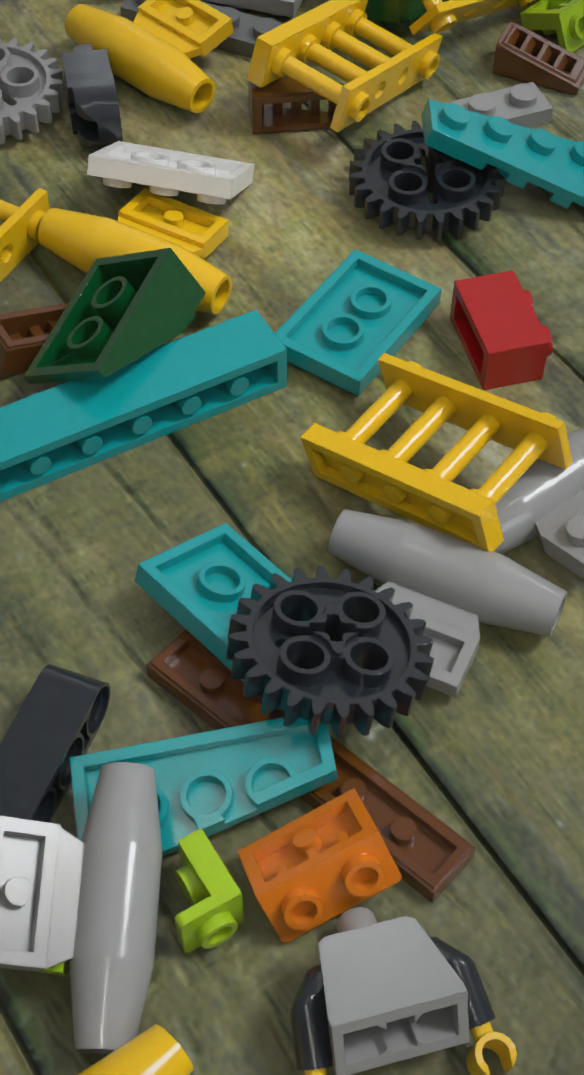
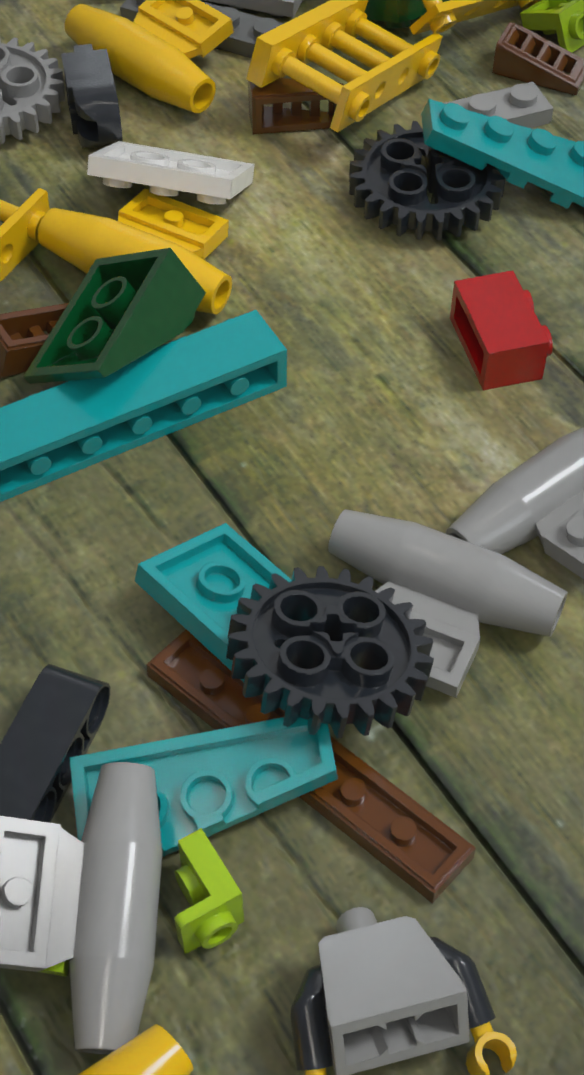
(319, 866): orange bracket -> none
(355, 319): teal plate -> none
(430, 494): yellow fence -> none

